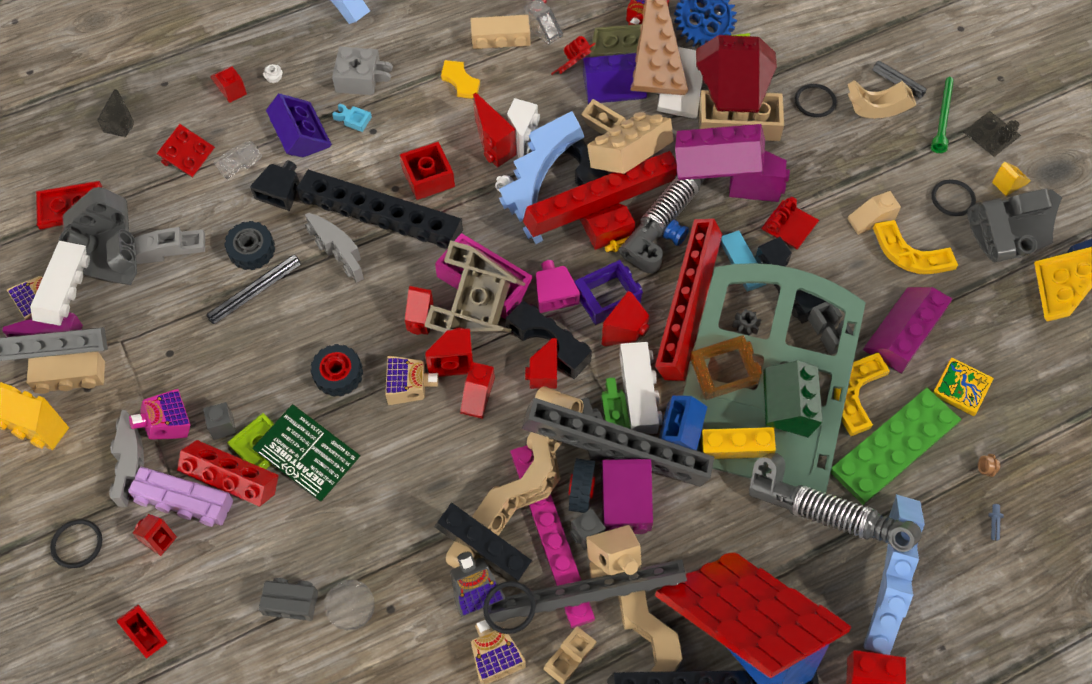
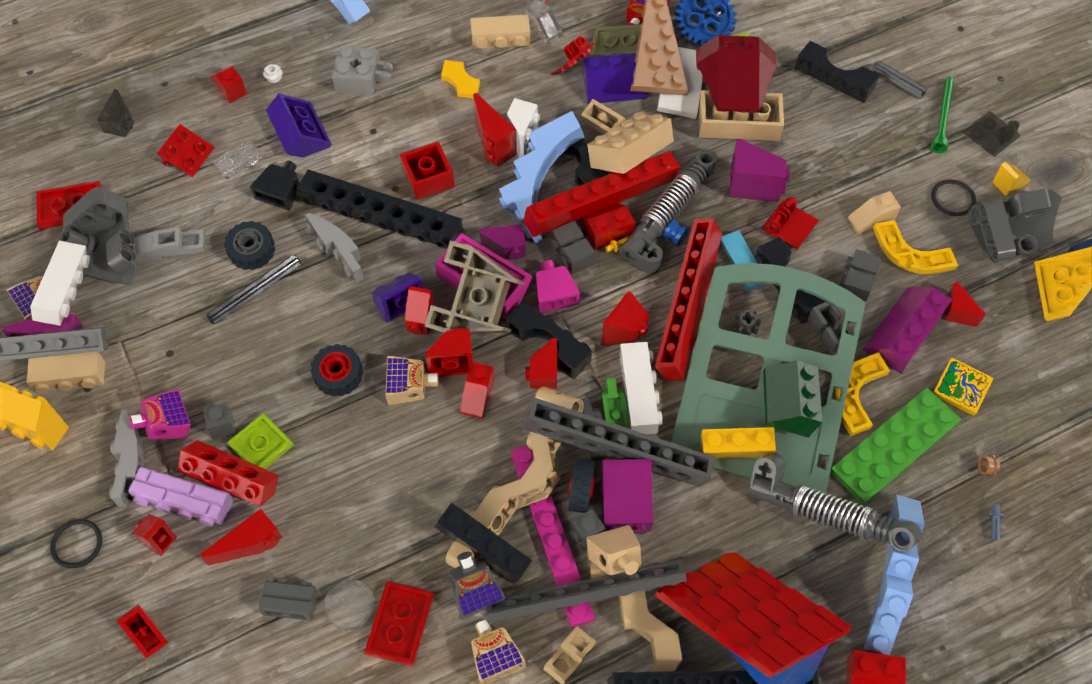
(246, 539): none -> red slope
(306, 452): dark green sticker -> none
(354, 118): medium azure plate -> none
(392, 298): none -> dark purple slope
(399, 624): none -> red tile
(503, 181): white plate -> none
(505, 241): none -> magenta slope
(525, 623): black tyre -> none
(573, 252): none -> dark grey piece
(600, 277): dark purple window -> none
(683, 421): blue slope -> none
(720, 152): magenta slope -> none
(745, 349): clear orange window -> none
(815, 114): black tyre -> none
(855, 83): none -> black arch
(860, 273): none -> dark grey piece
(881, 103): tan arch -> none
(963, 307): none -> red slope

